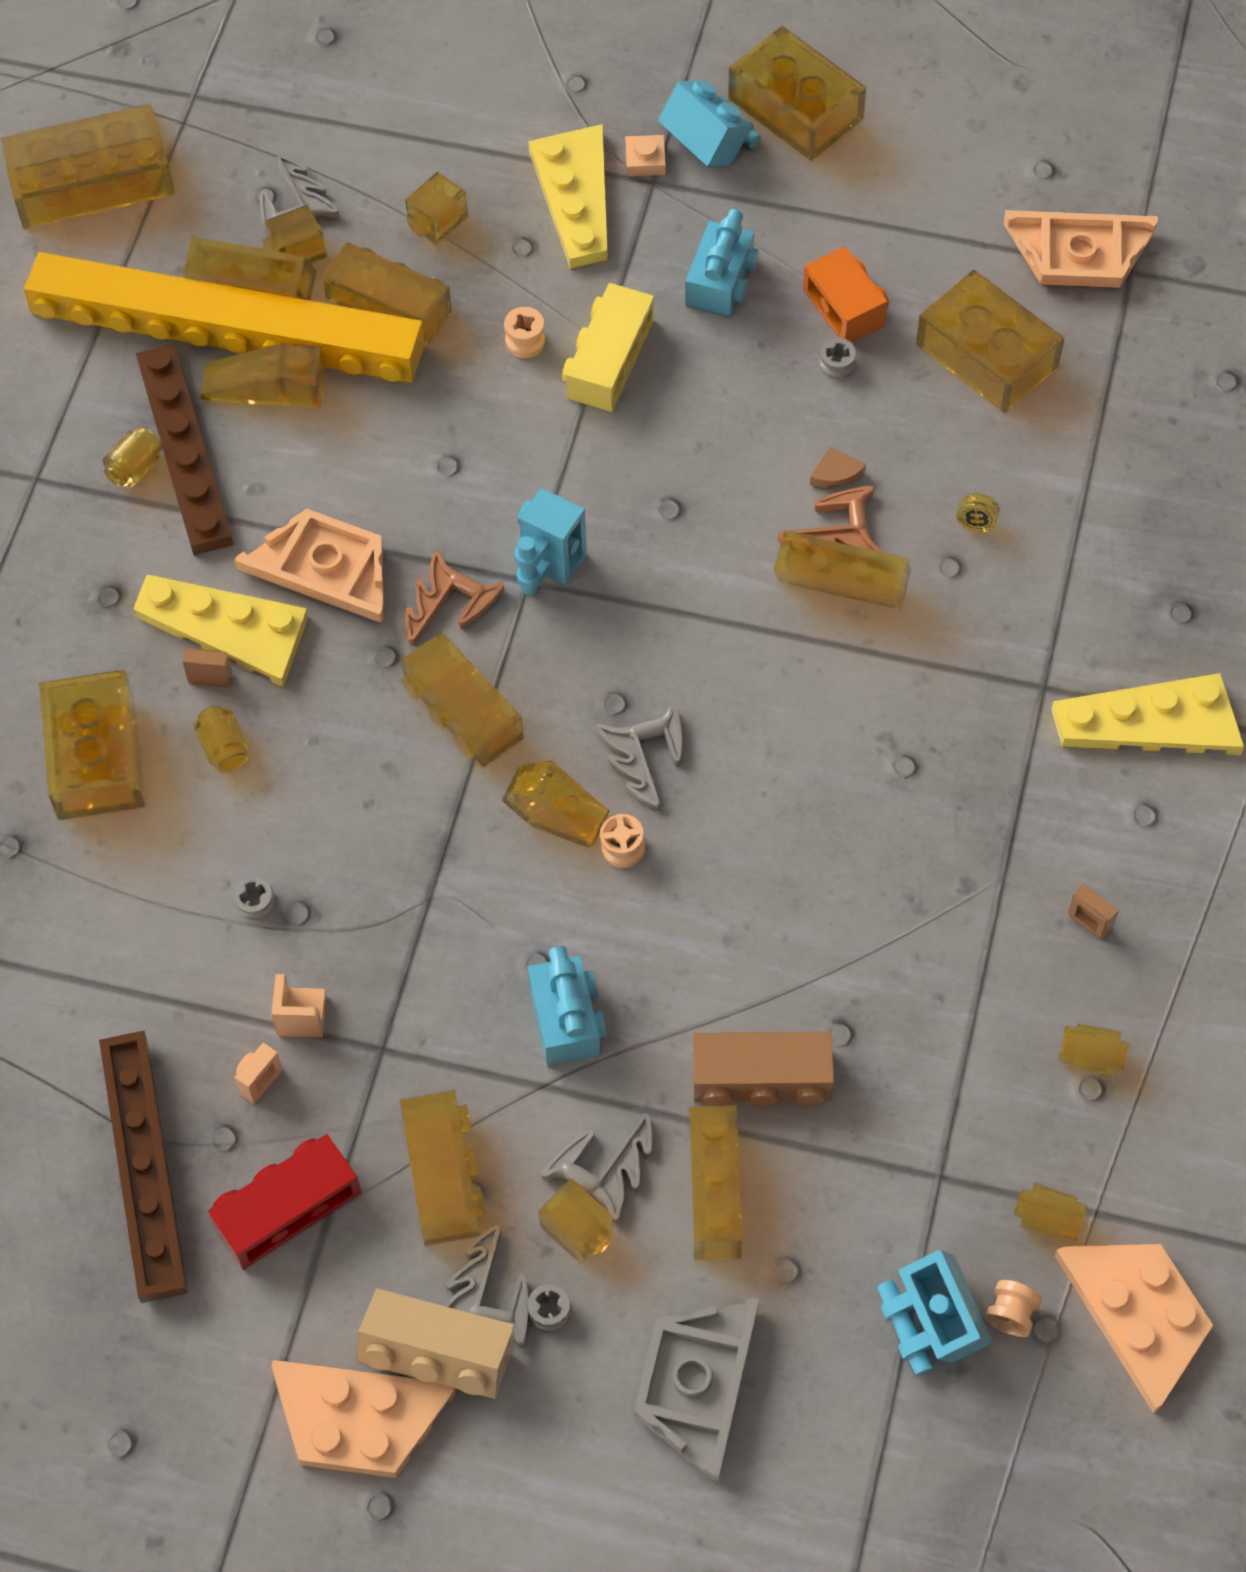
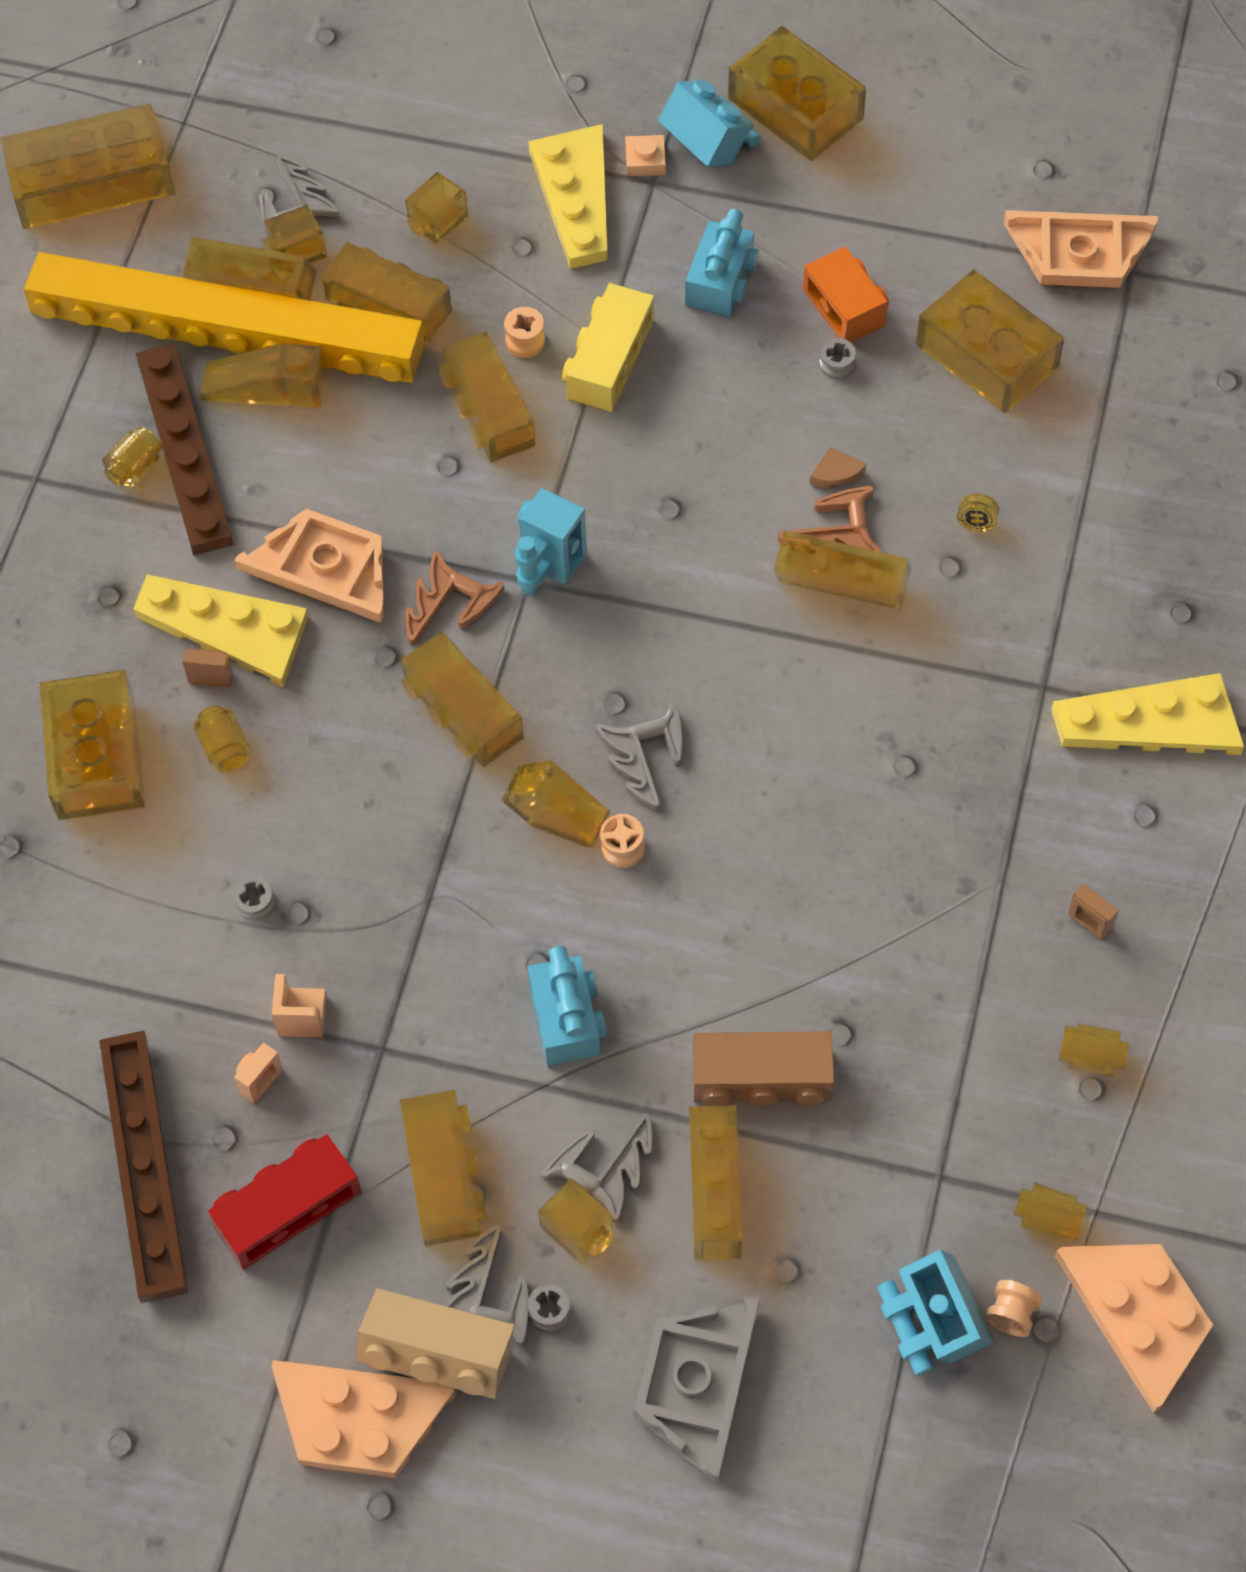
(487, 397): none -> clear yellow brick

